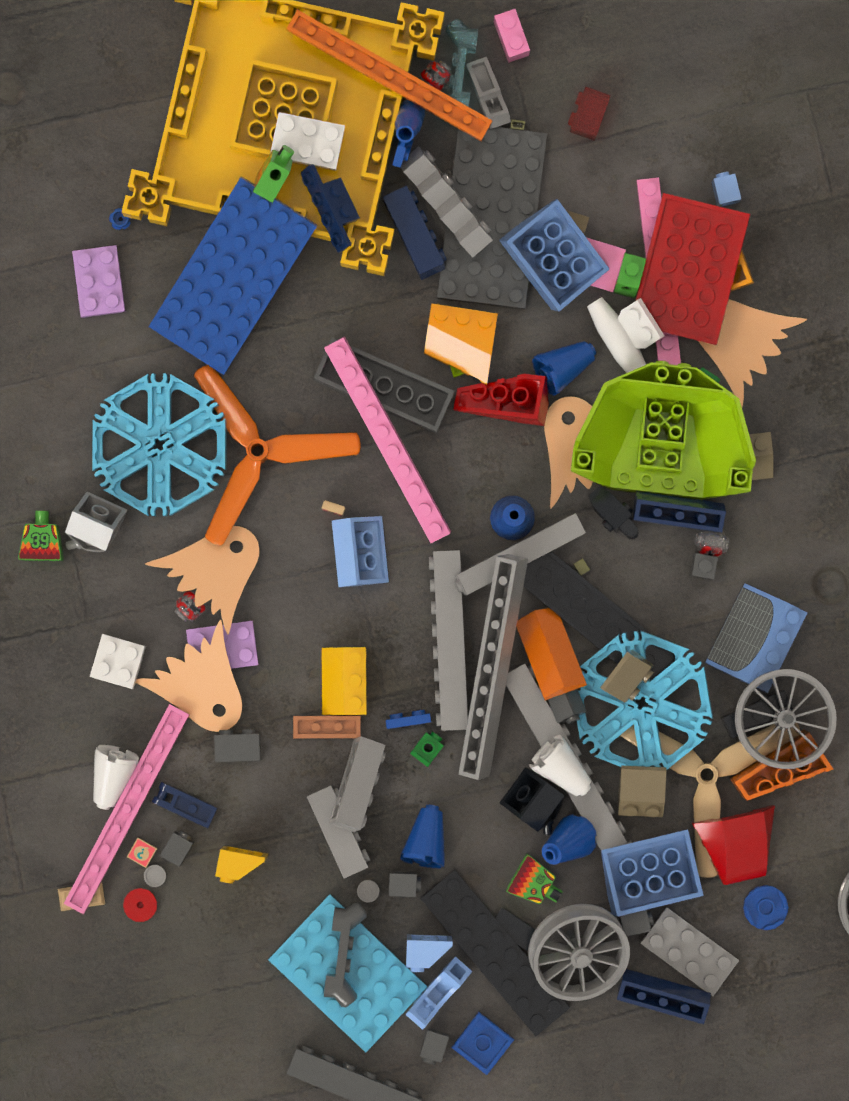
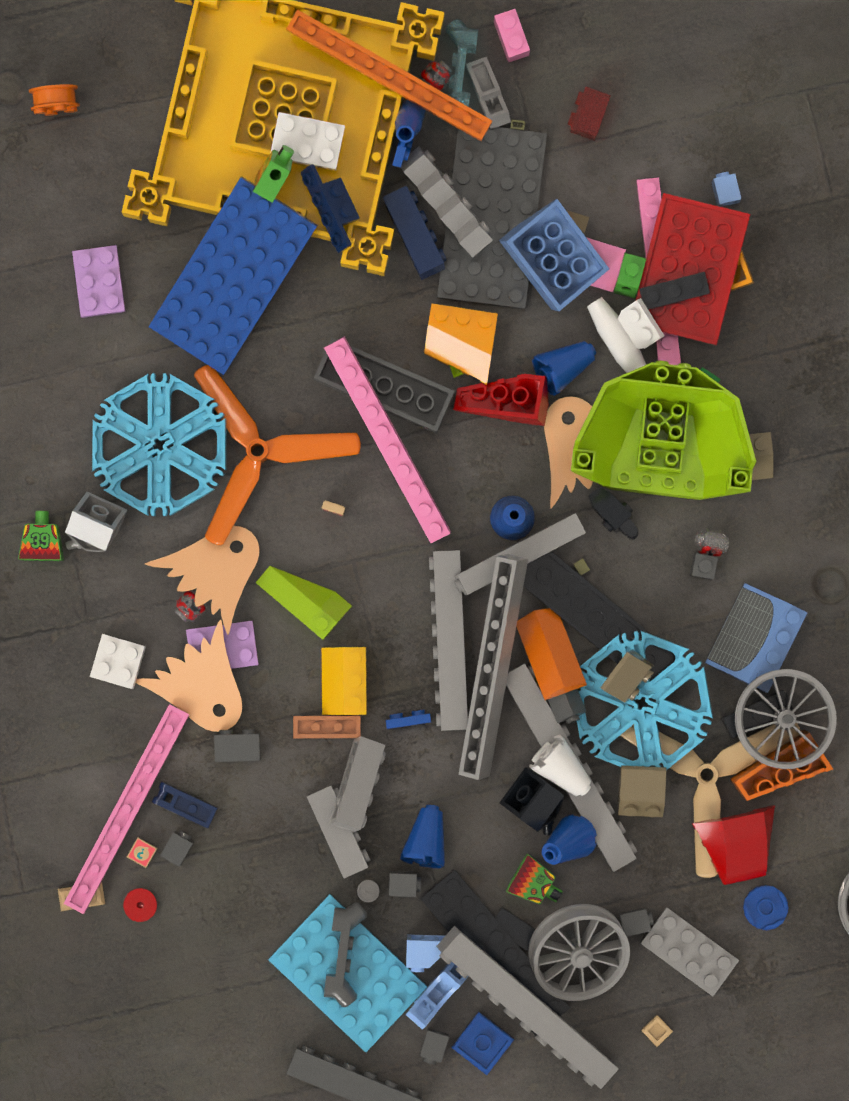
(54, 98): none -> orange wheel
(111, 774): white cone -> none
(116, 224): blue plate -> none
(155, 875): light grey piece -> none
(237, 862): yellow slope -> none
(310, 603): none -> lime wedge
(360, 551): light blue slope -> none
(427, 757): green brick -> none
(527, 1007): none -> light grey brick
(650, 873): medium blue slope -> none
(656, 1030): none -> tan tile
(664, 996): dark blue brick -> none
(675, 290): none -> black plate
(679, 511): brick -> none
(743, 341): light nougat piece -> none

